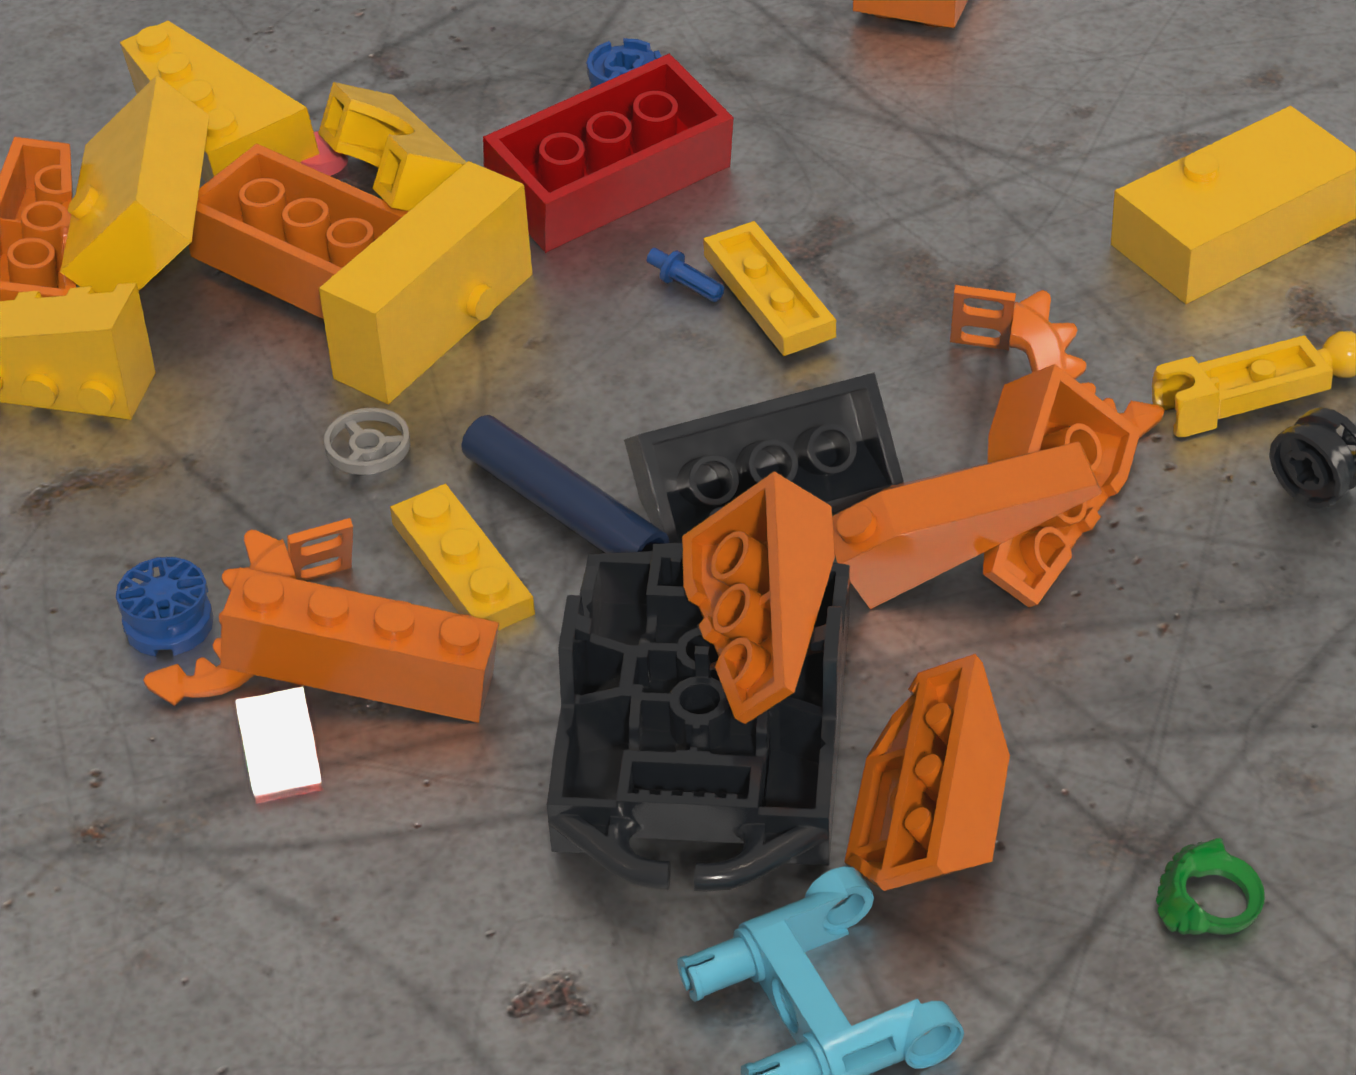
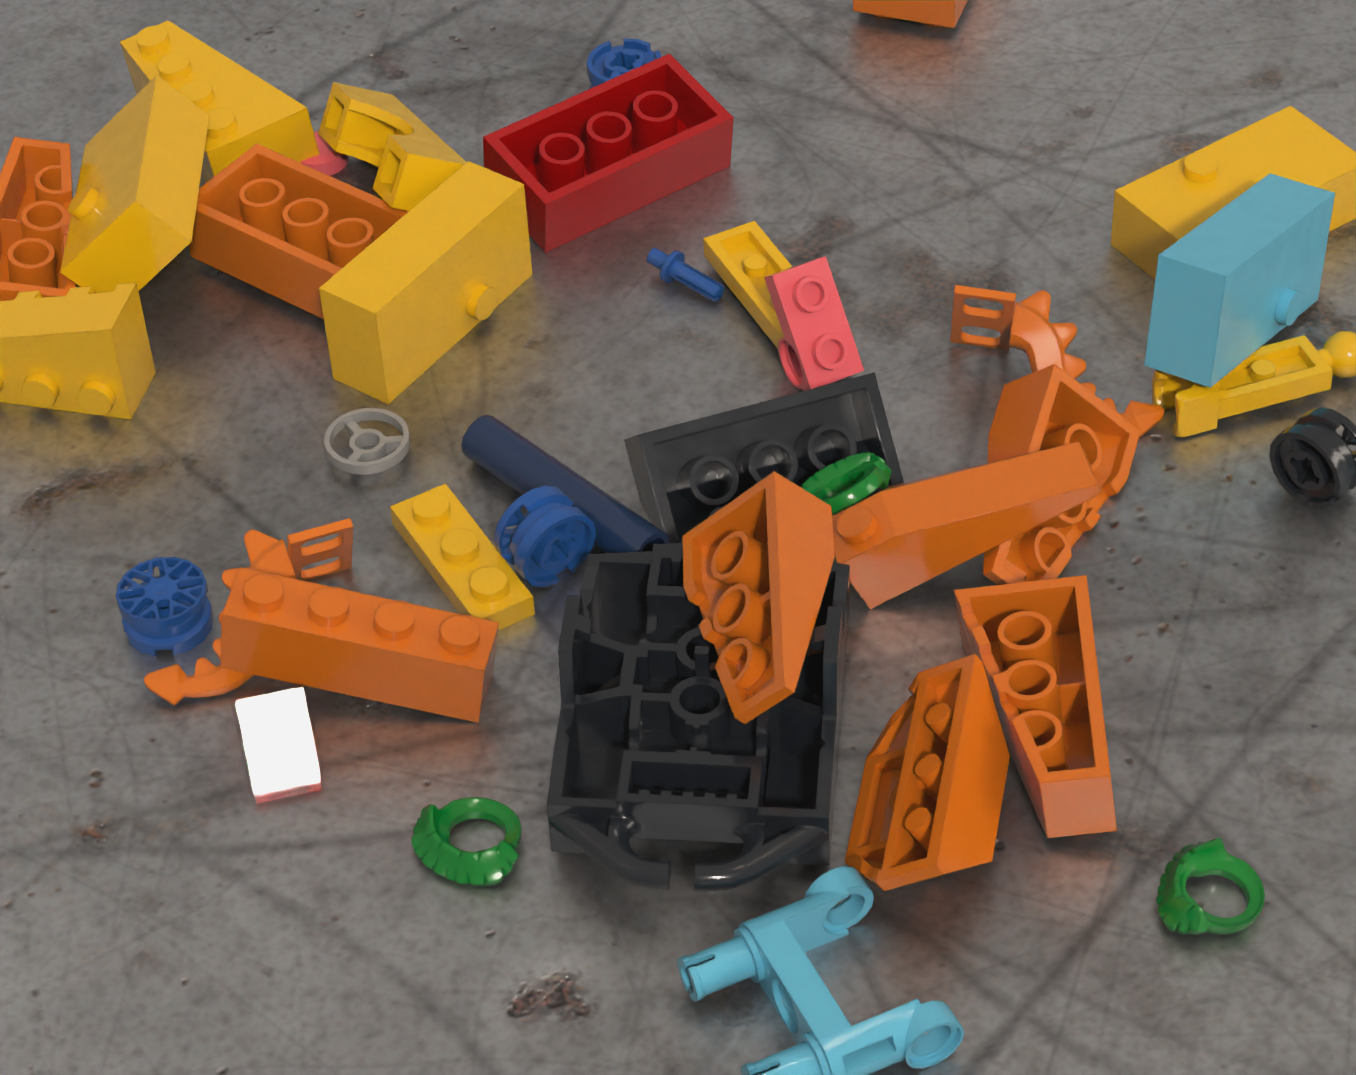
(477, 868): none -> green piece
(546, 538): none -> blue wheel
(815, 328): none -> coral plate
(849, 480): none -> green piece
(1046, 694): none -> orange wedge
(1238, 279): none -> medium azure brick

